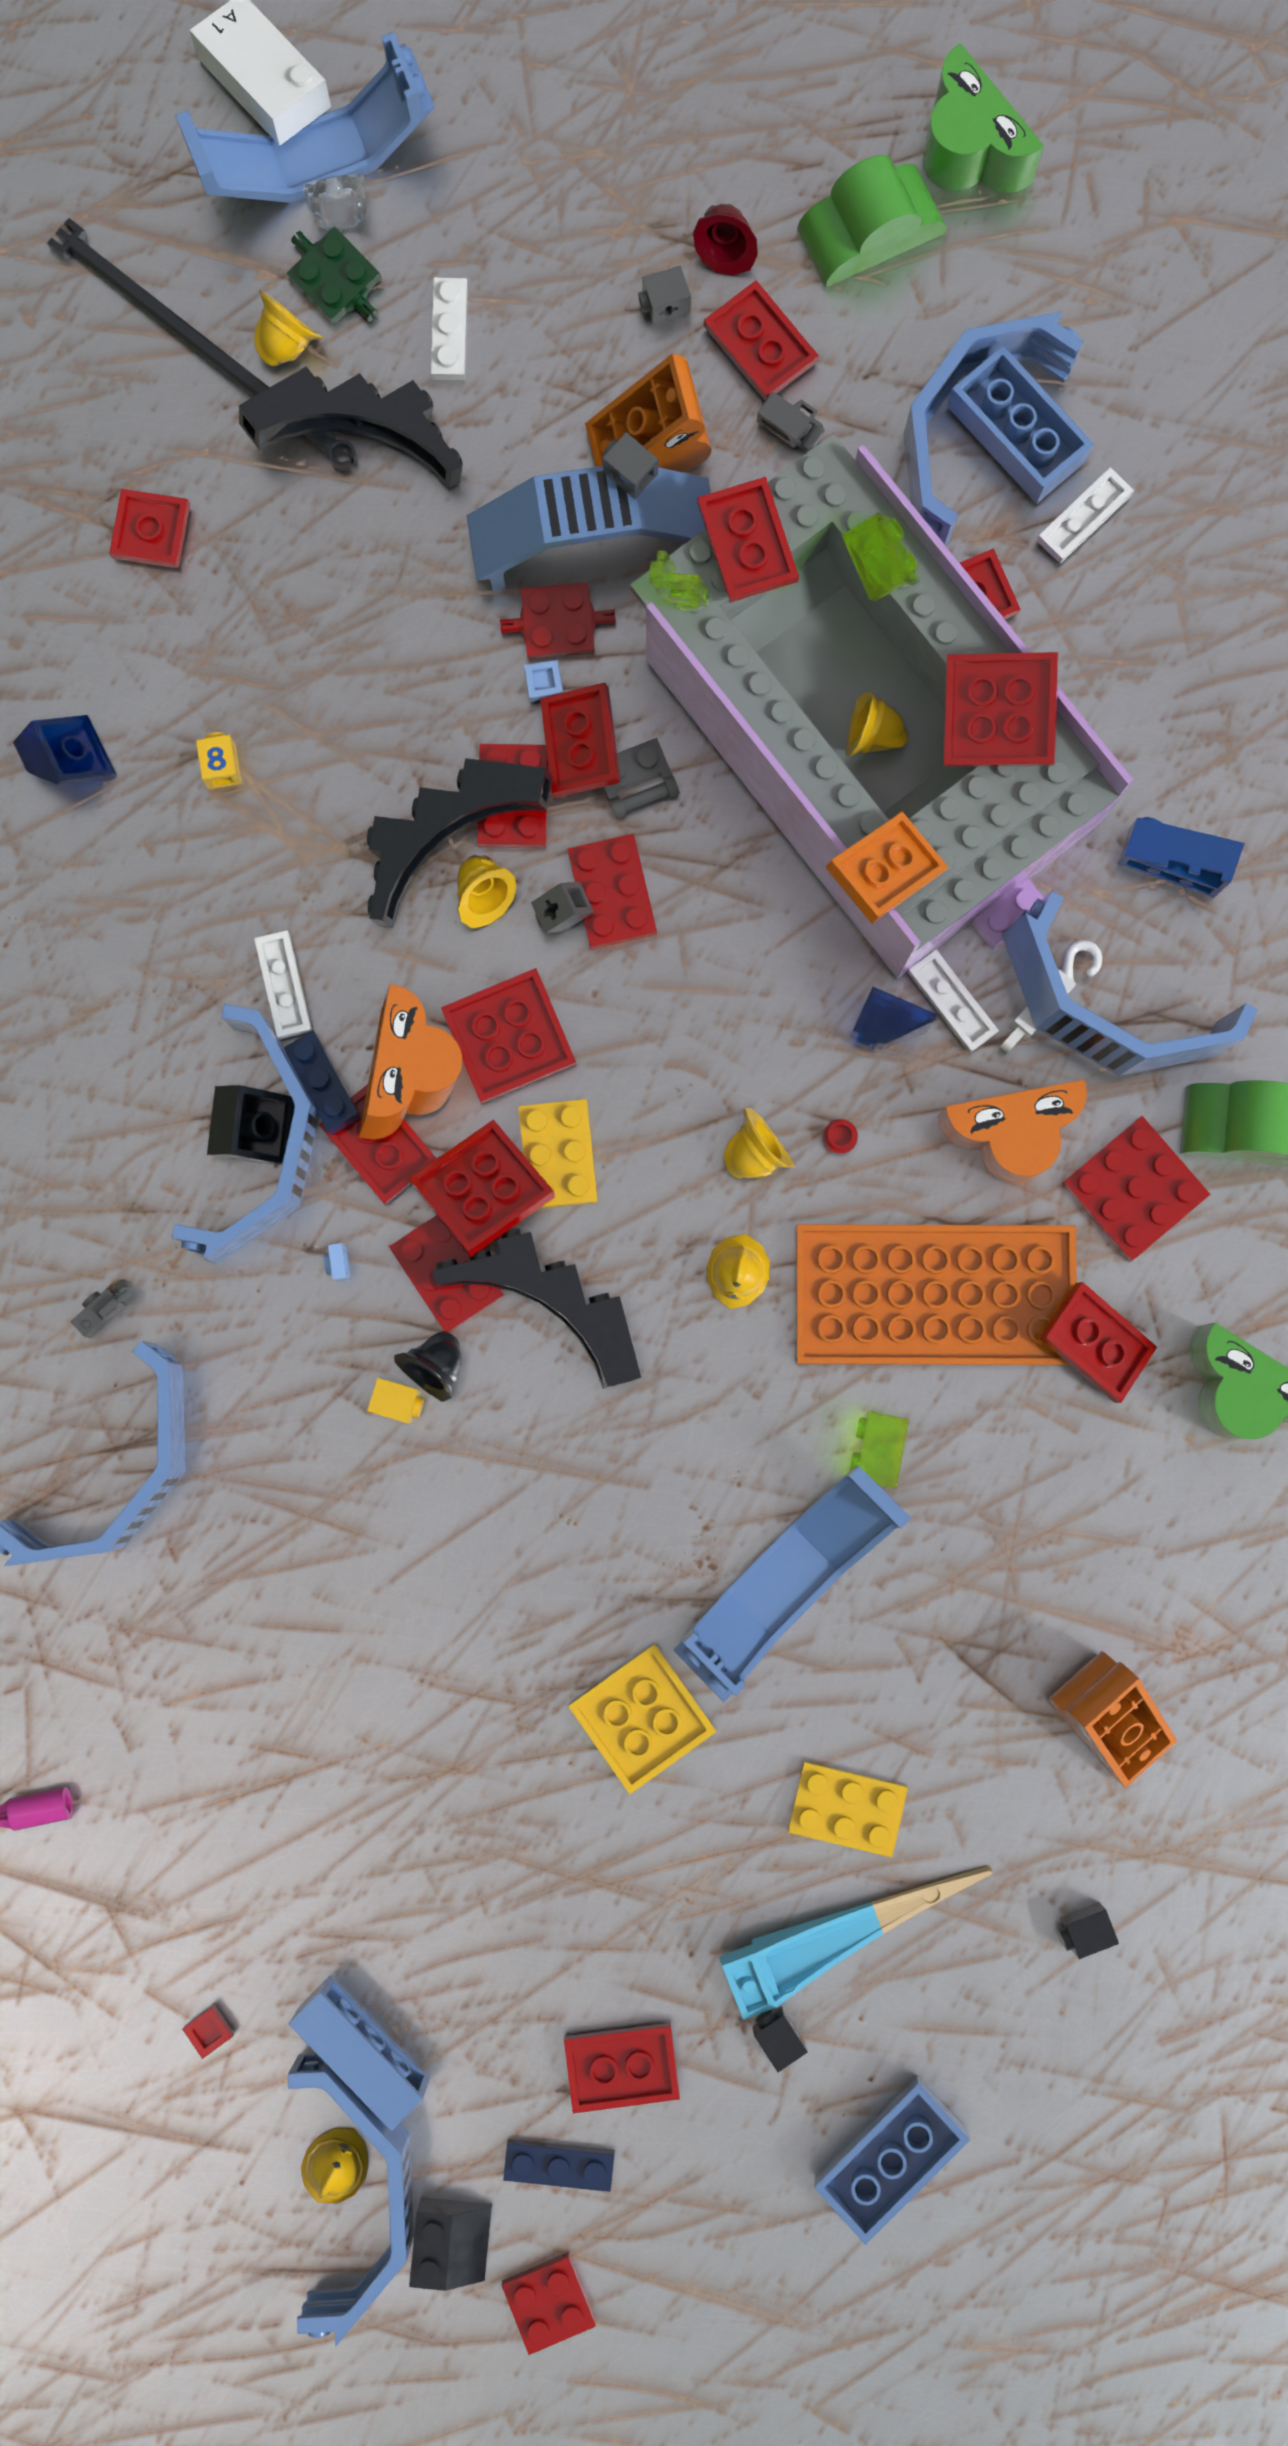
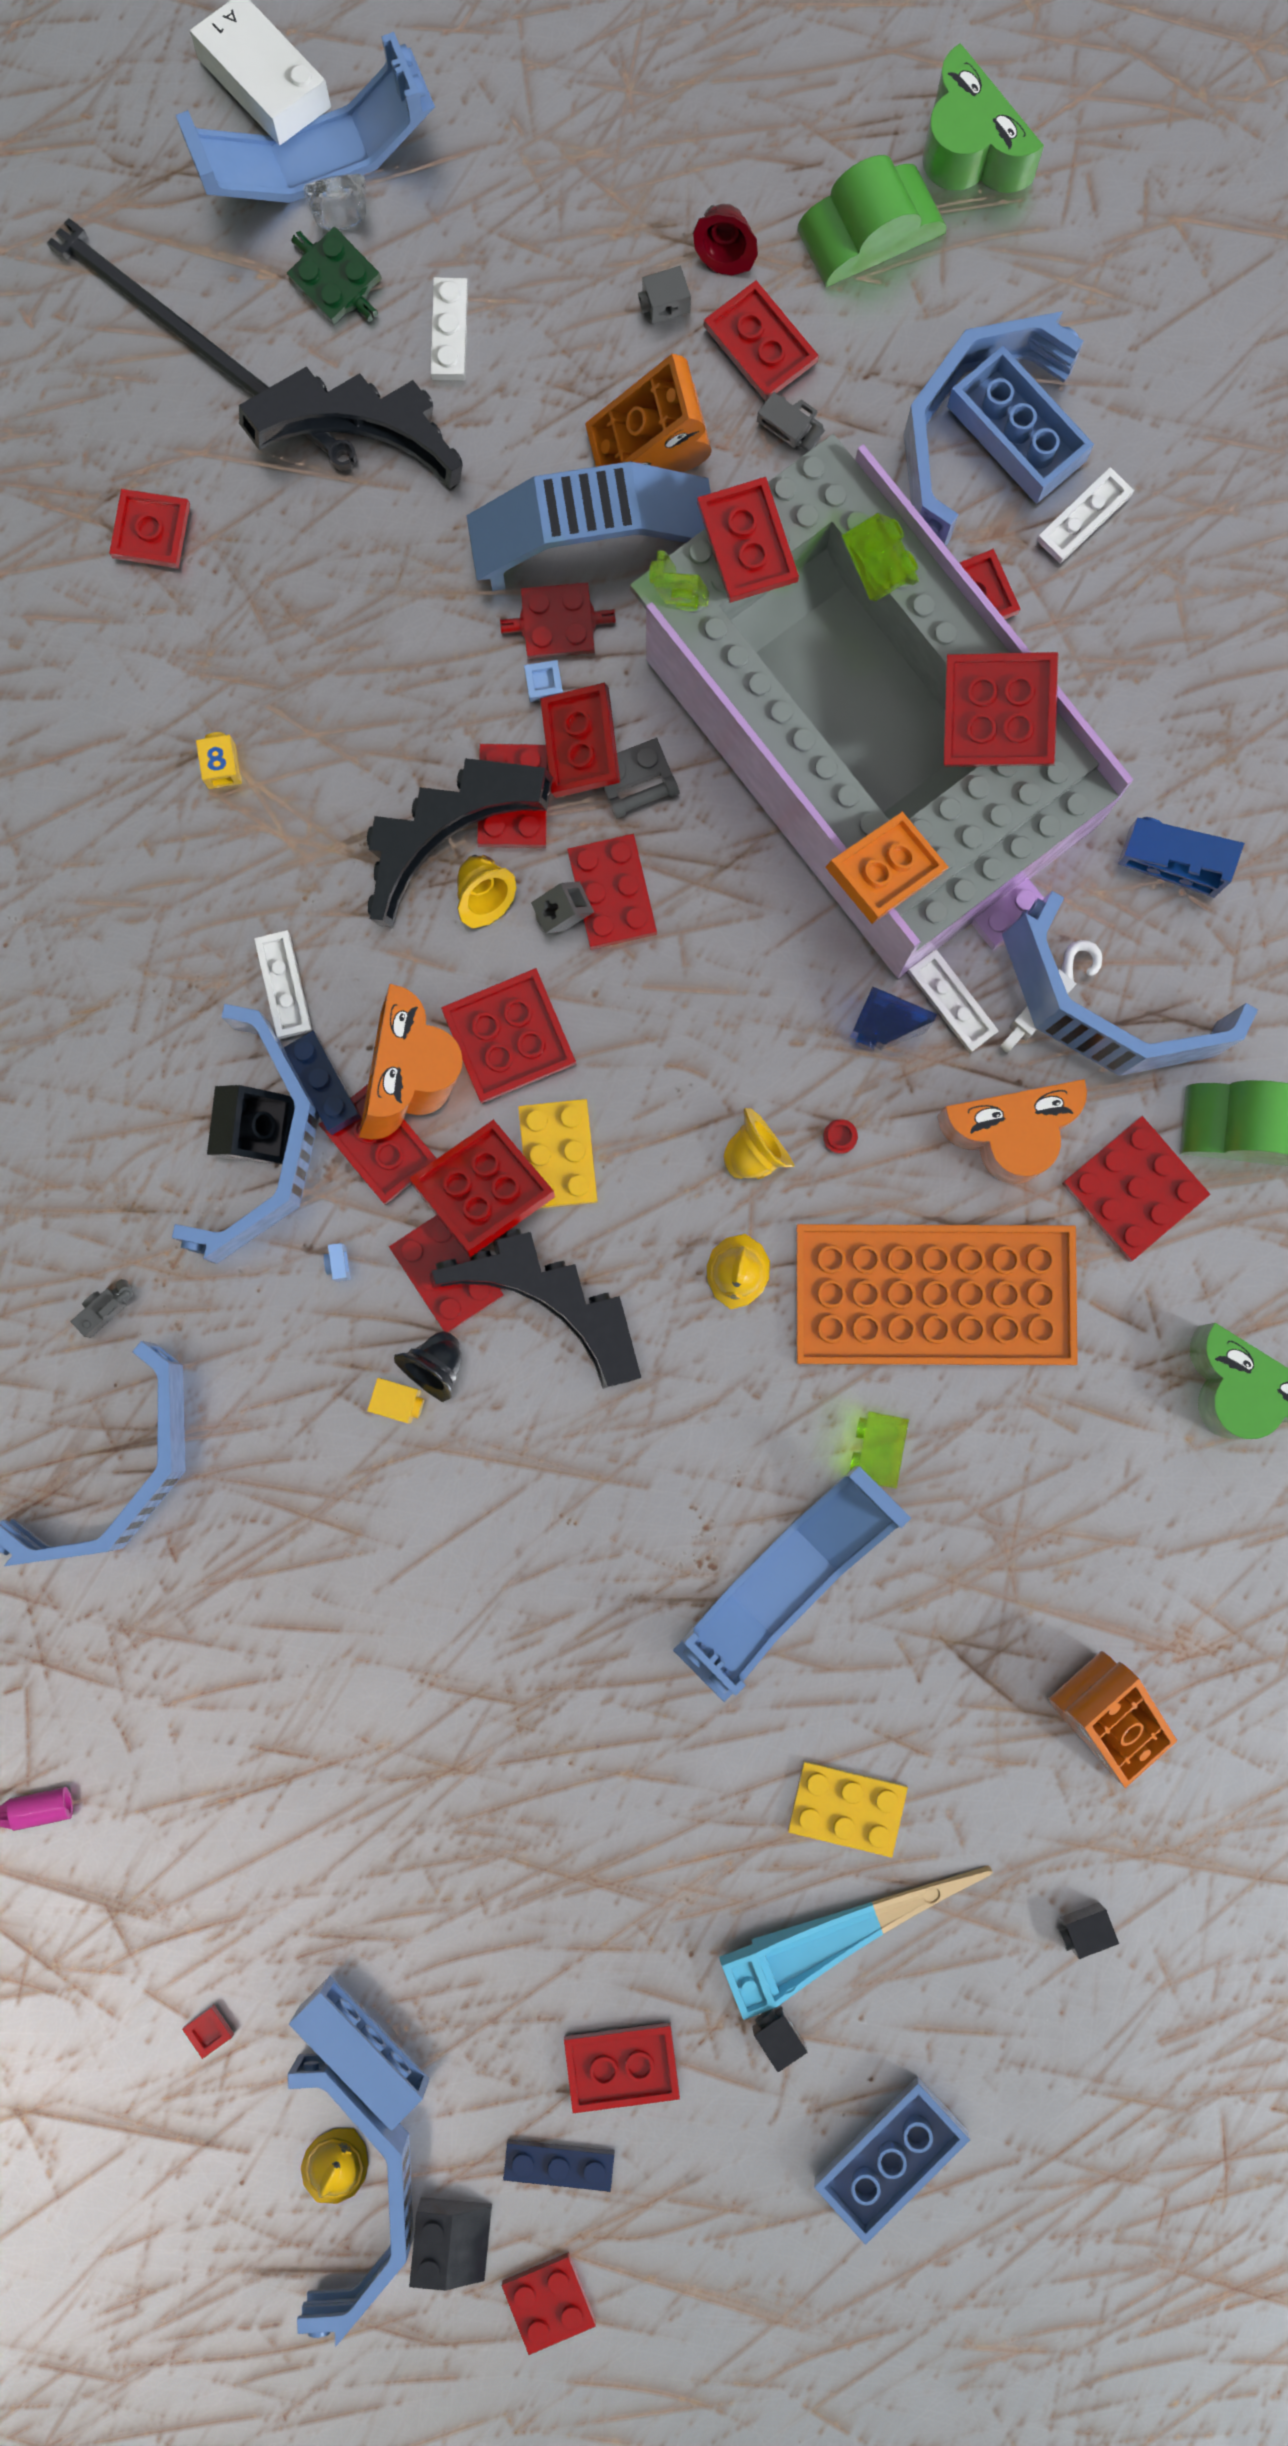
(63, 750): clear blue slope -> none
(280, 334): yellow piece -> none
(629, 465): dark grey brick -> none
(642, 1718): yellow plate -> none
(875, 727): yellow piece -> none
(1098, 1342): red plate -> none

